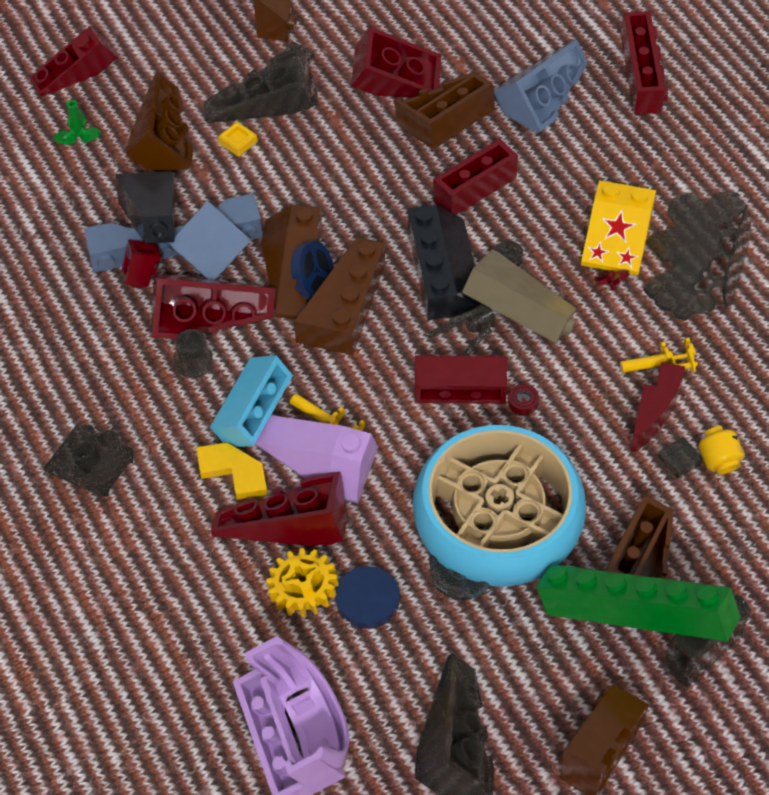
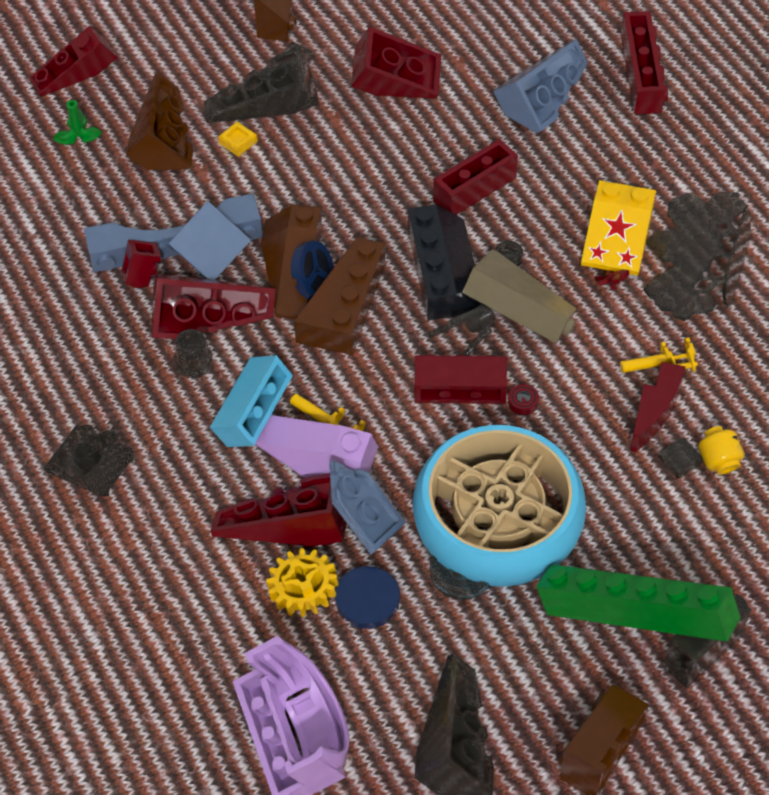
(149, 204): black slope -> none
(225, 460): yellow tile -> none
(363, 506): none -> sand blue tile
(445, 111): reddish brown wedge -> none
(645, 541): reddish brown wedge -> none

